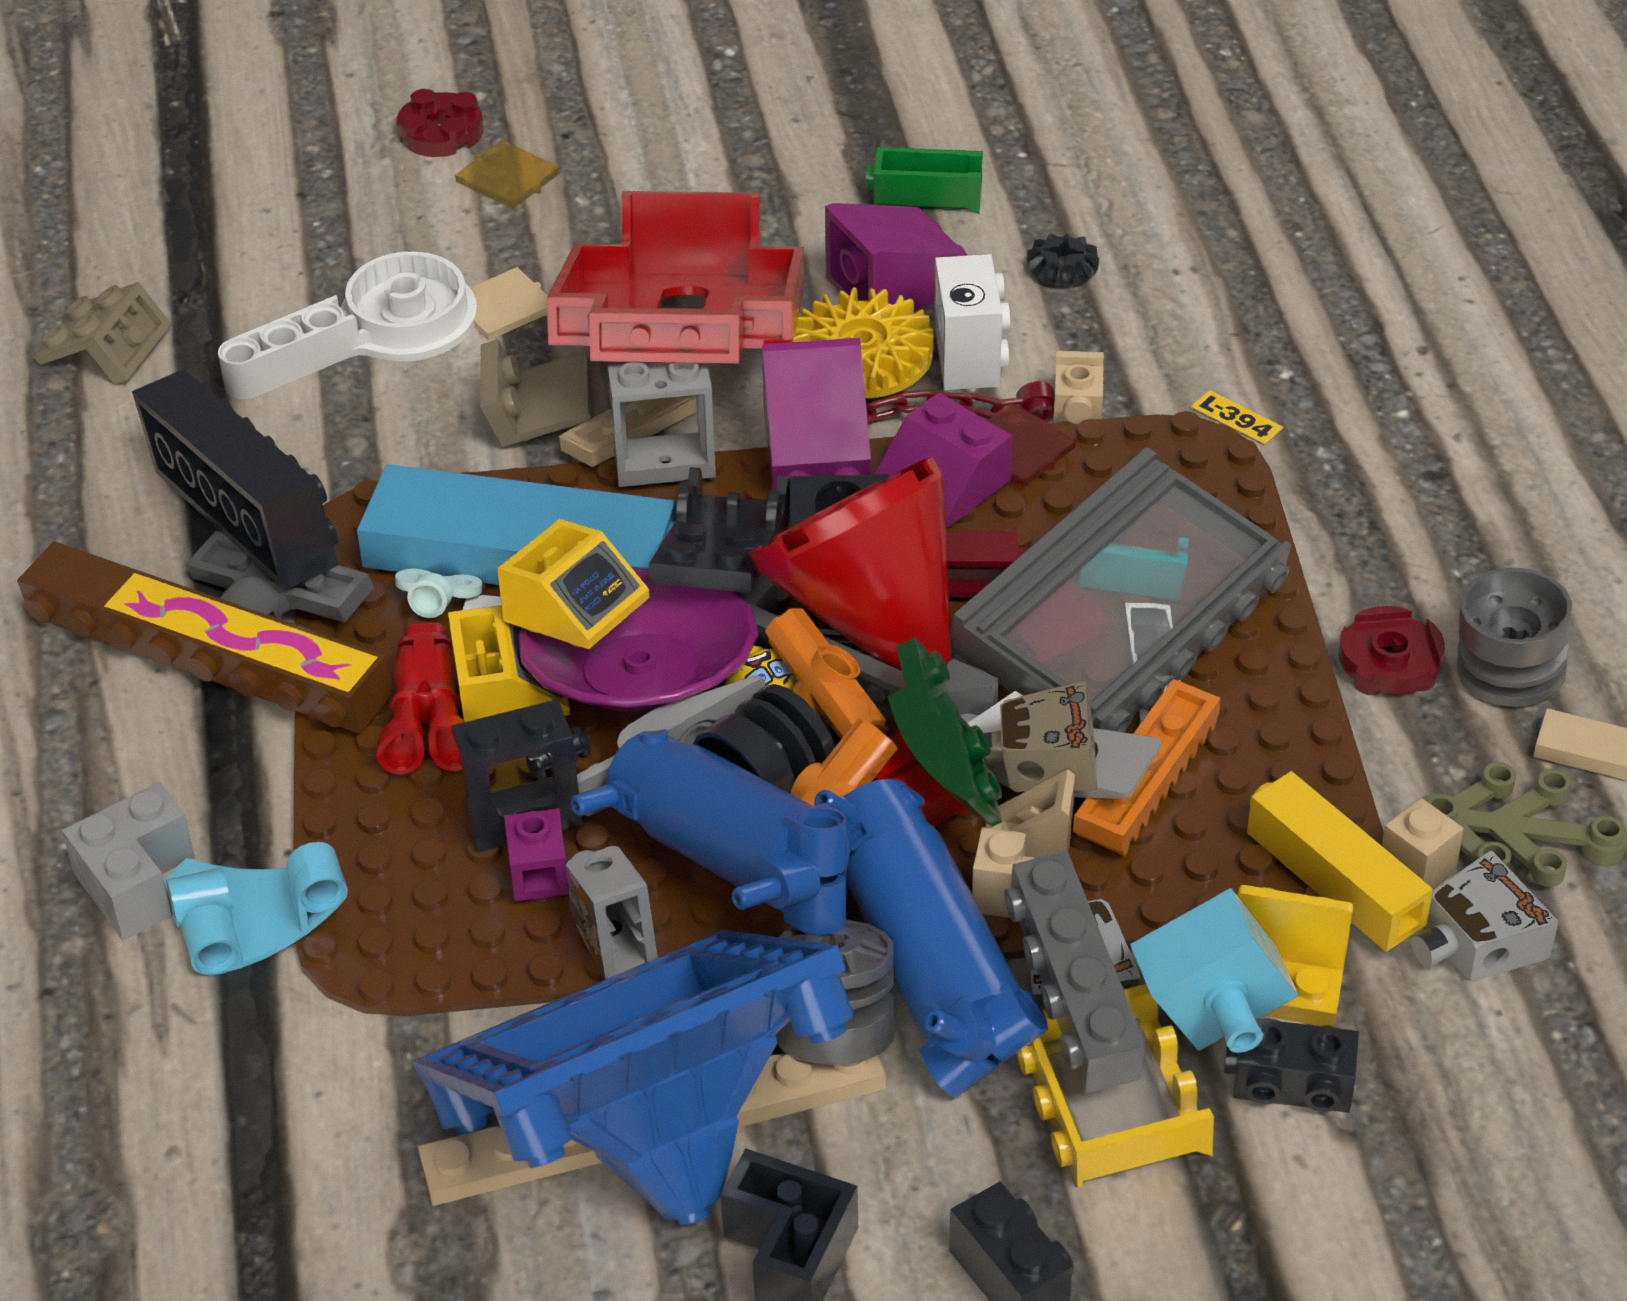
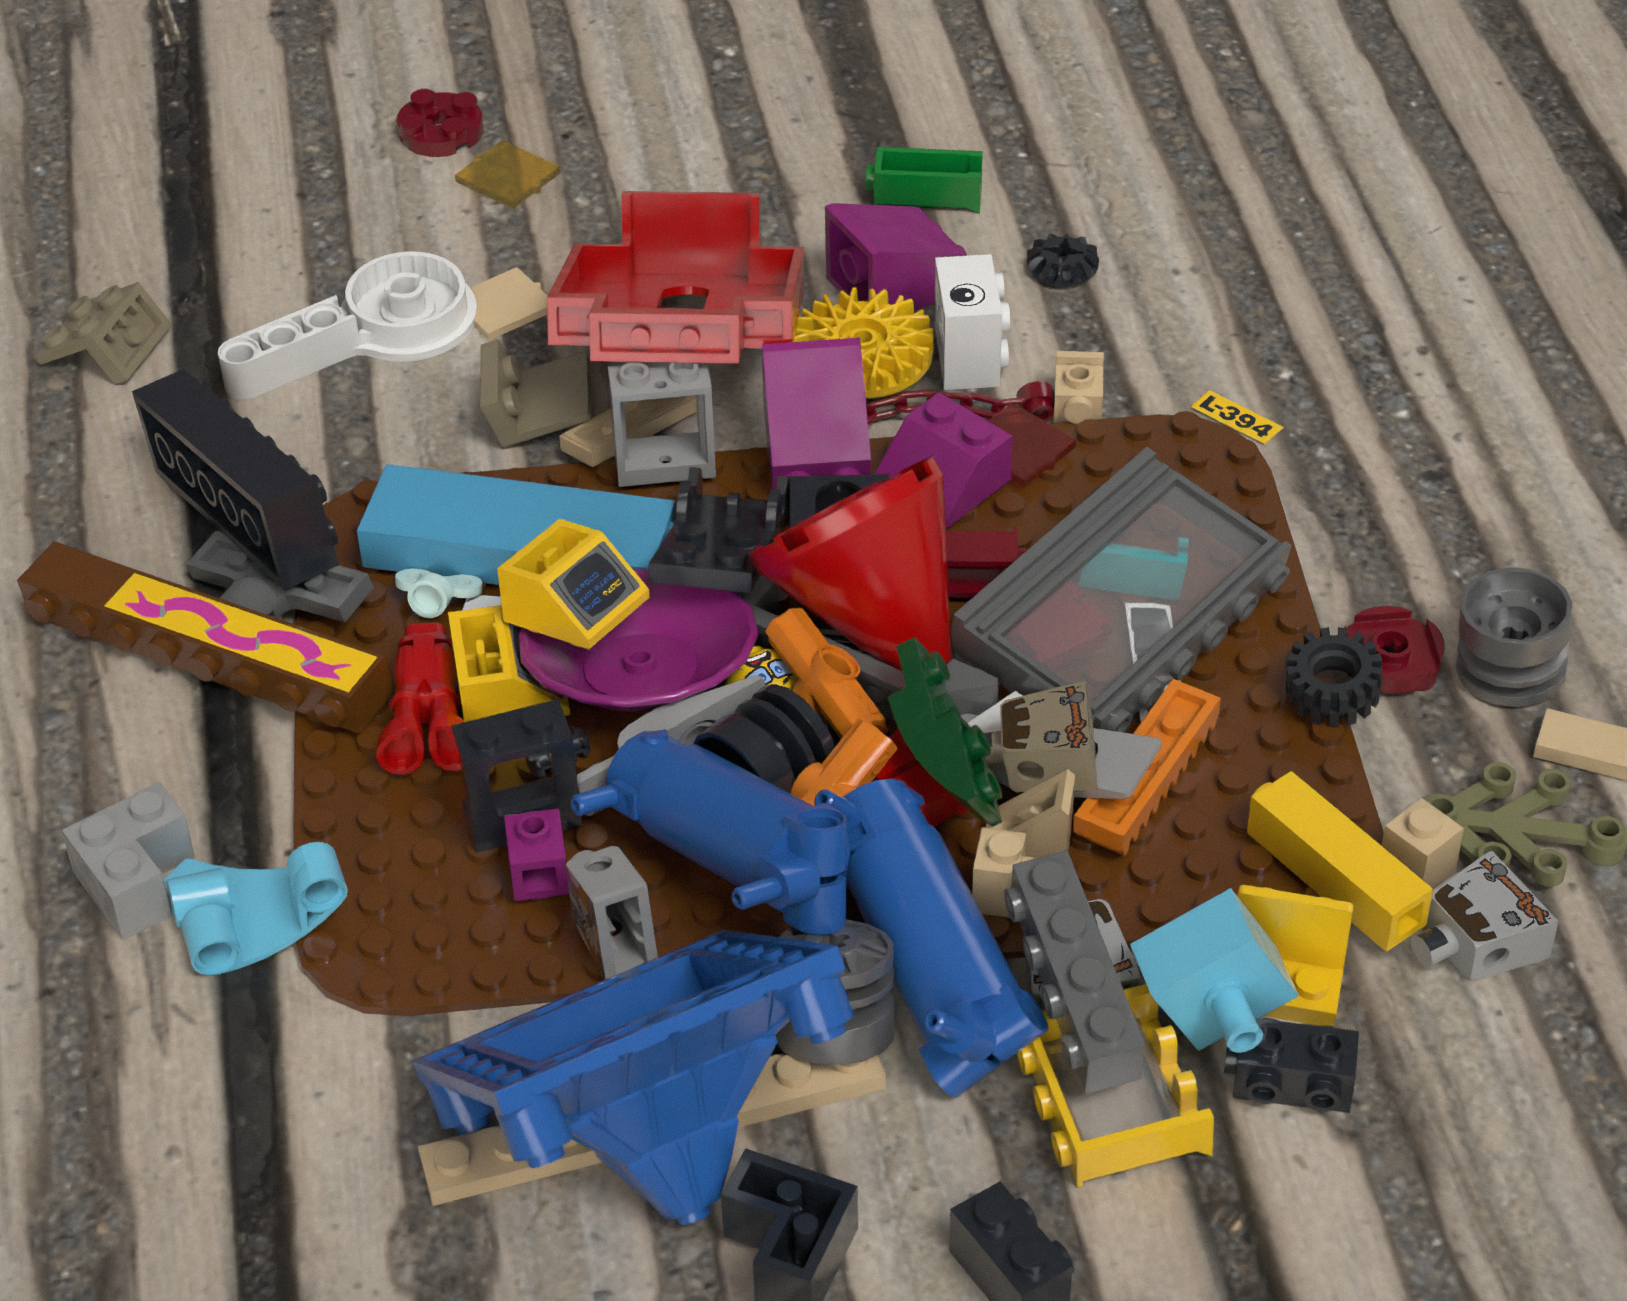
(1327, 699): none -> black tyre

